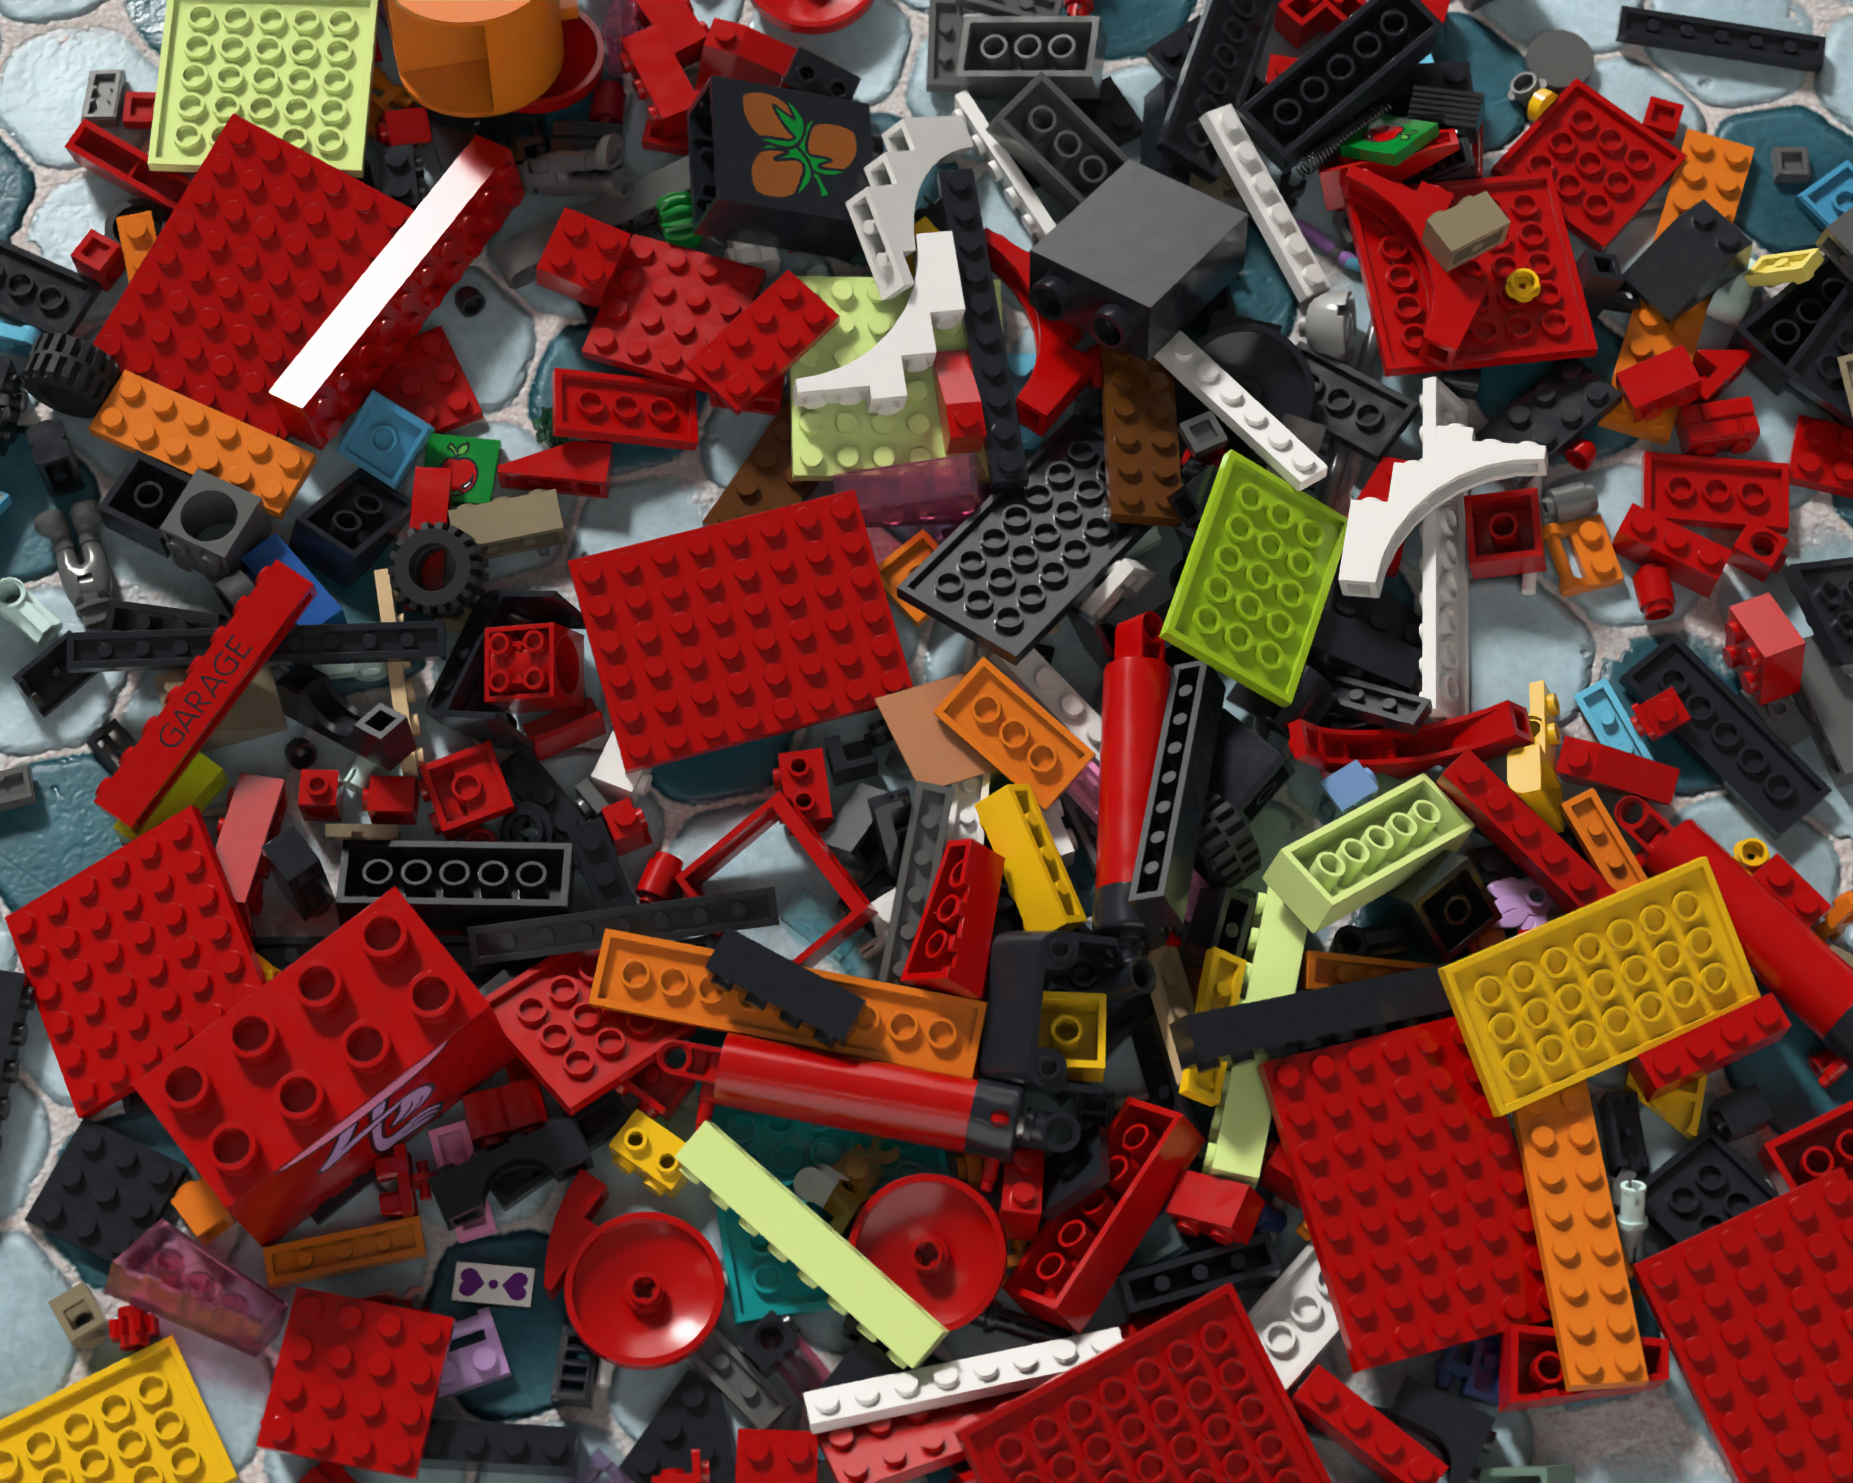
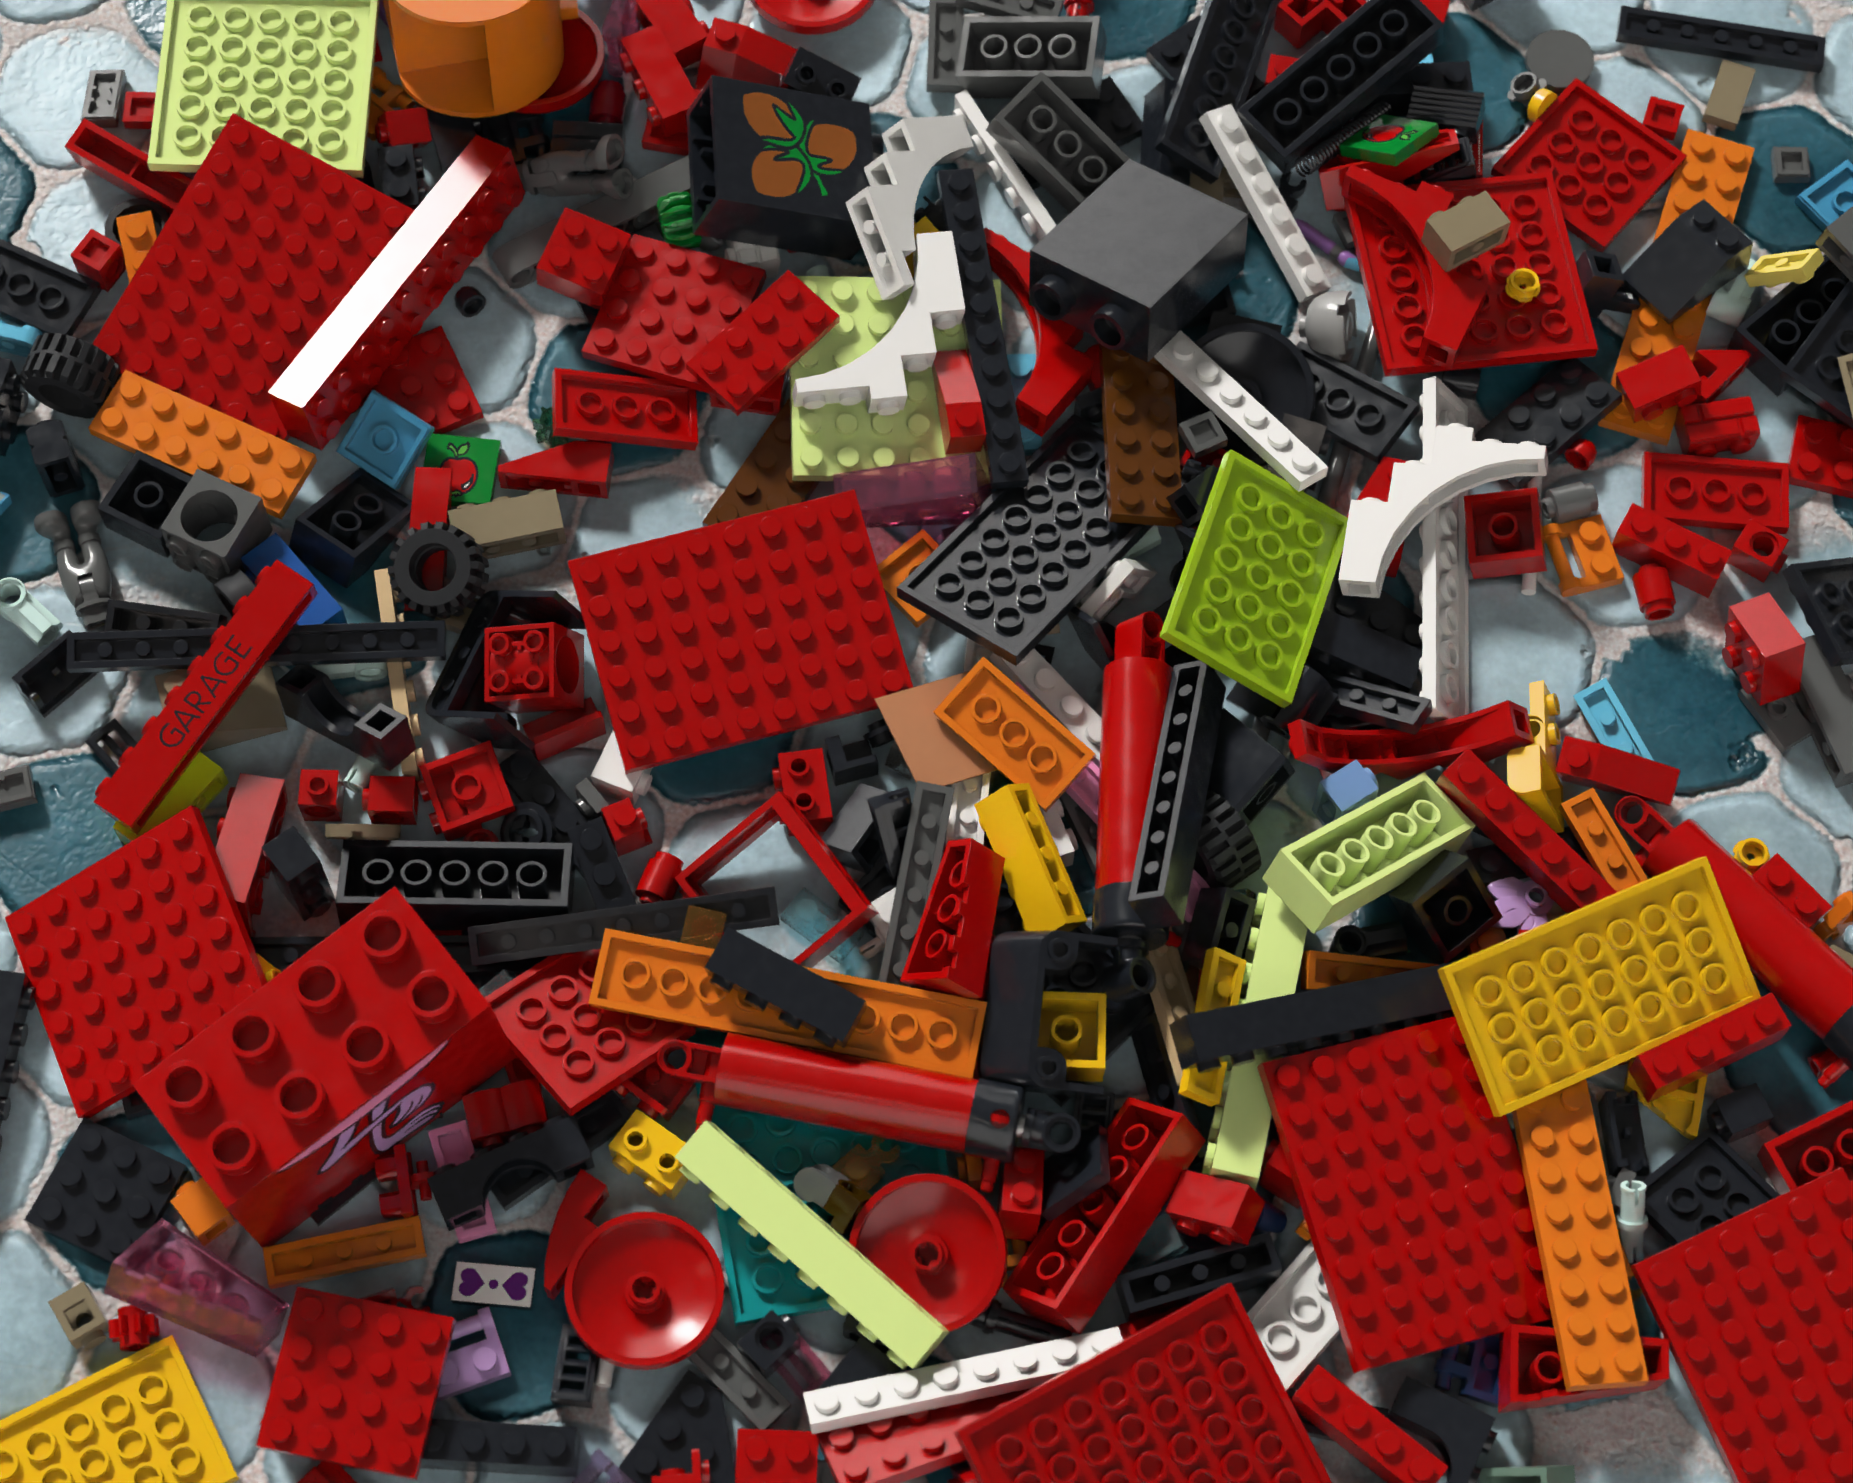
(306, 759): black hinge -> none
(703, 927): none -> clear orange plate
(1660, 715): red bracket -> none
(1728, 95): none -> dark tan tile
(1730, 738): black plate -> none

